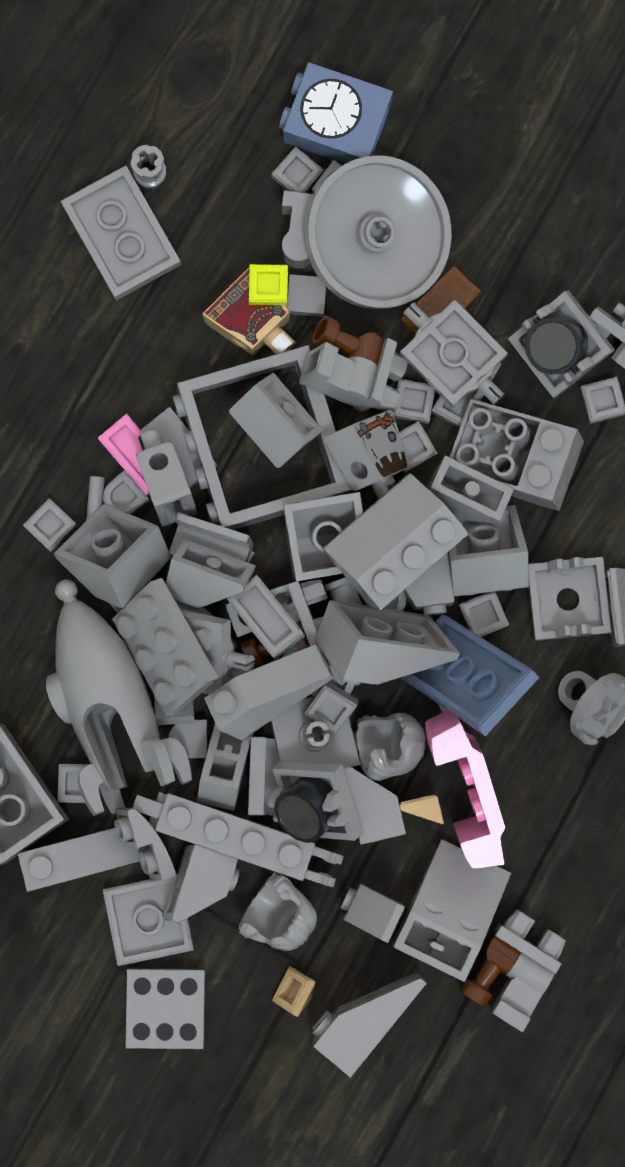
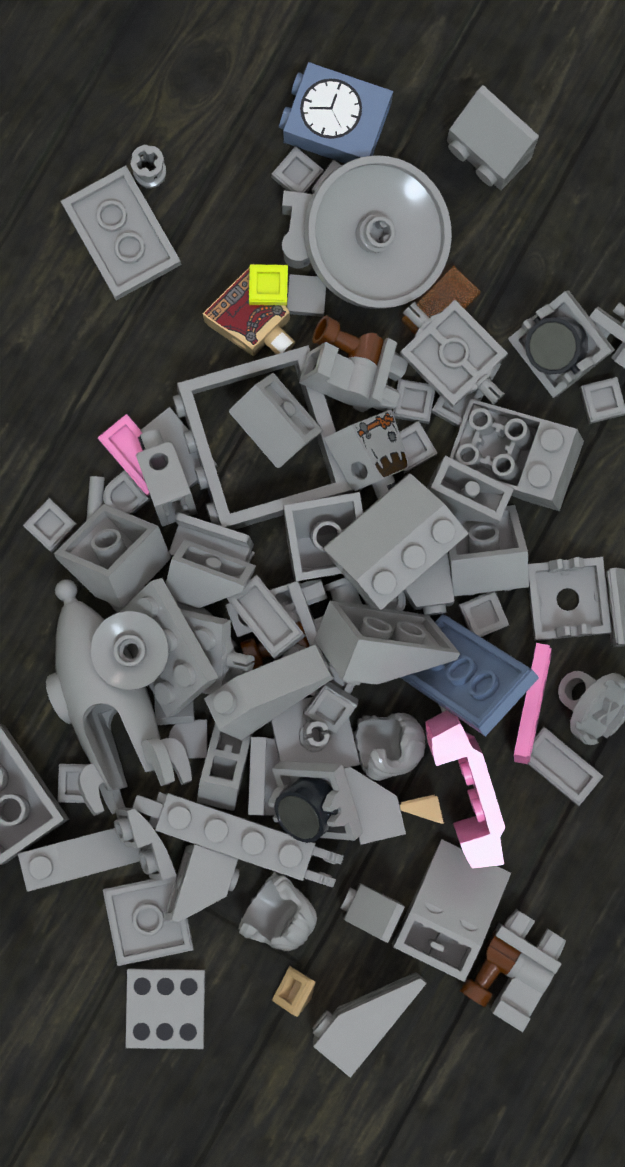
(109, 648): none -> light grey dish
(492, 139): none -> light grey slope
(532, 705): none -> bright pink tile
(563, 767): none -> light grey tile

